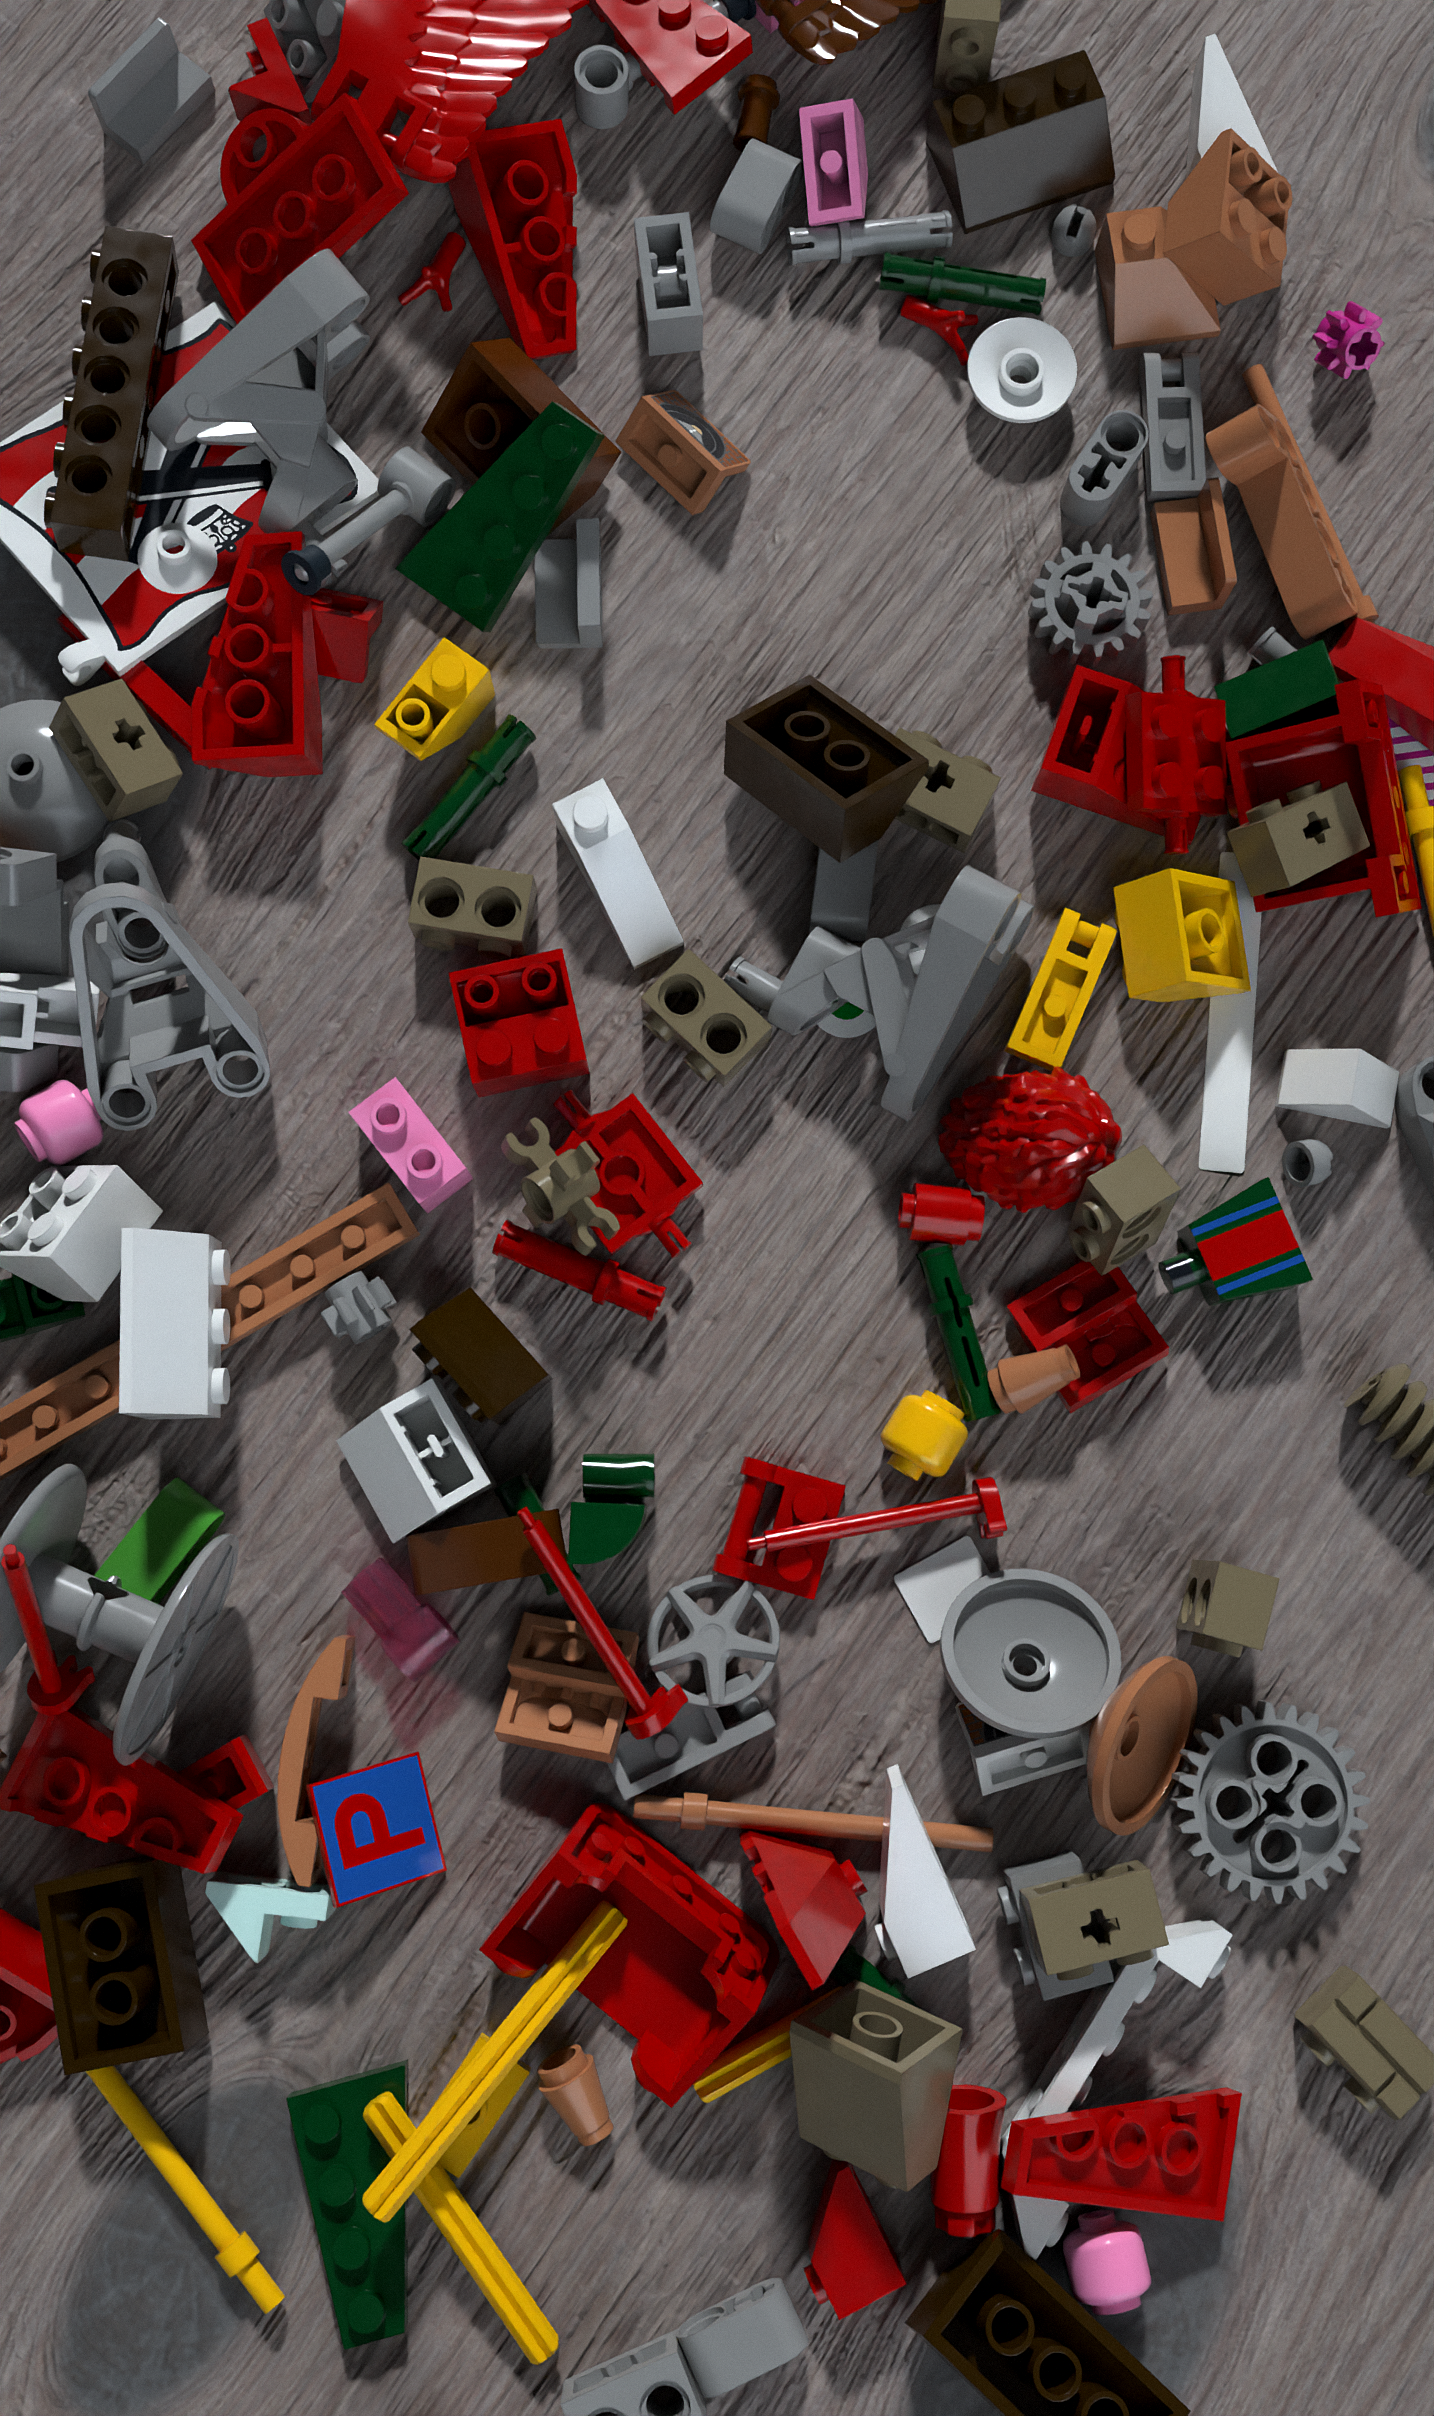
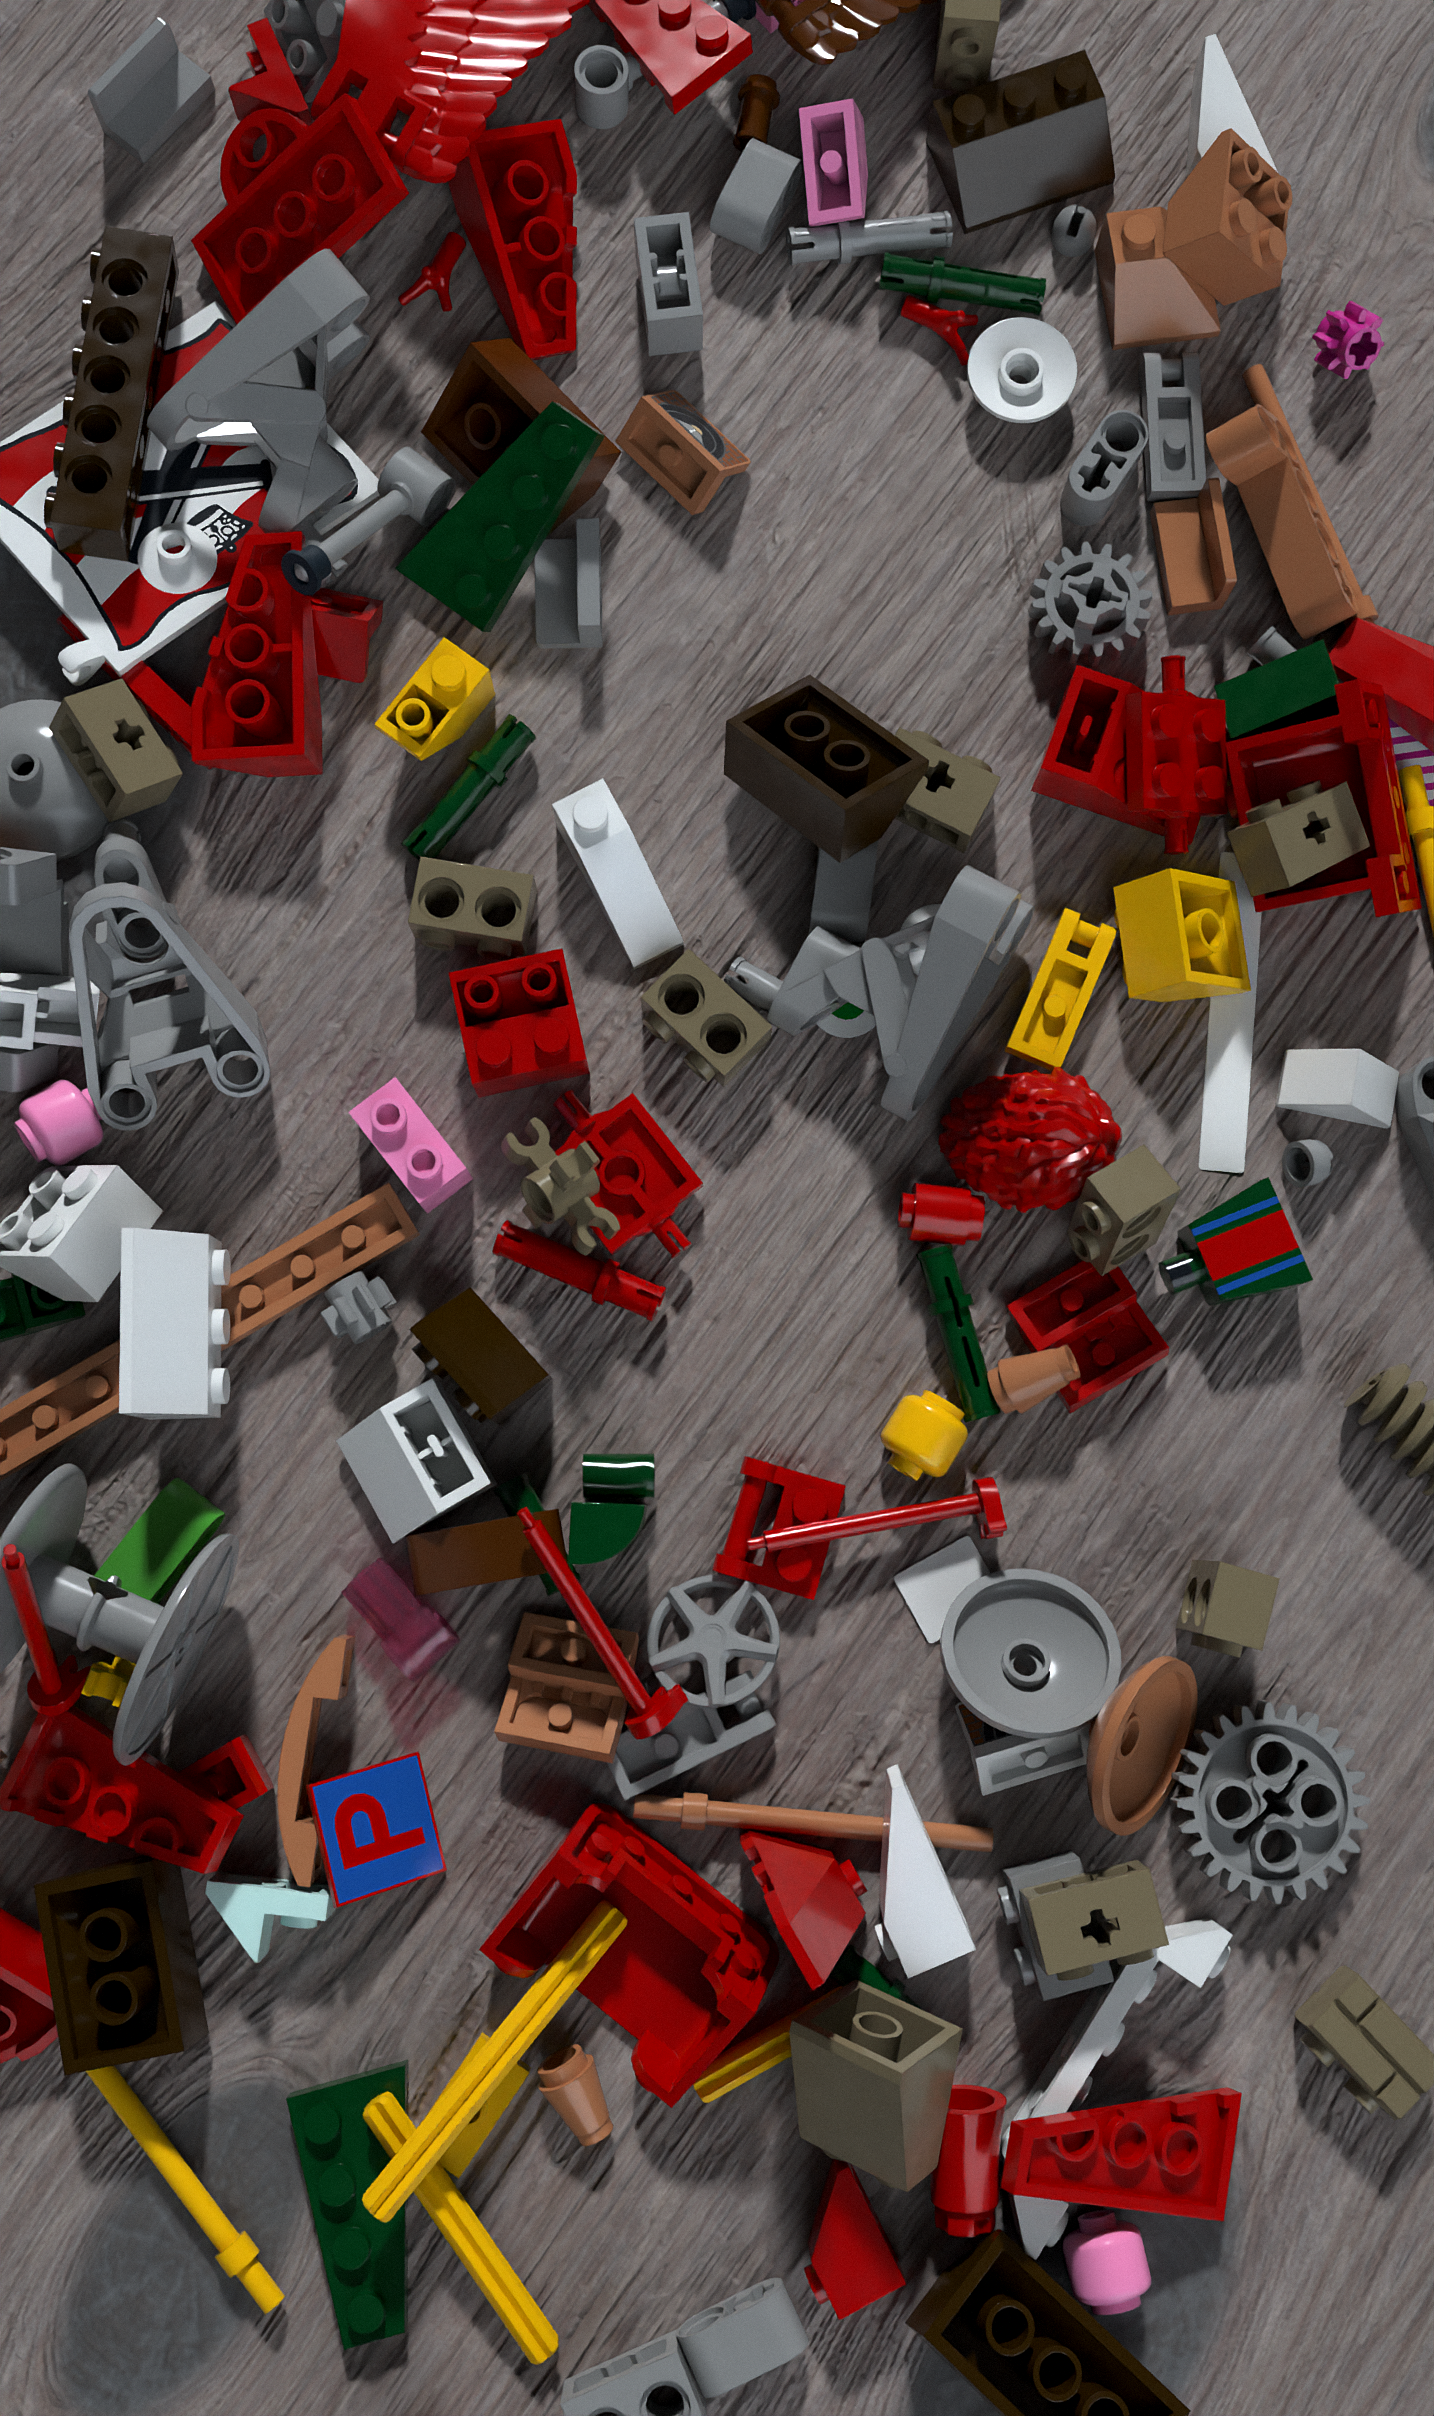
(109, 1679): none -> yellow plate

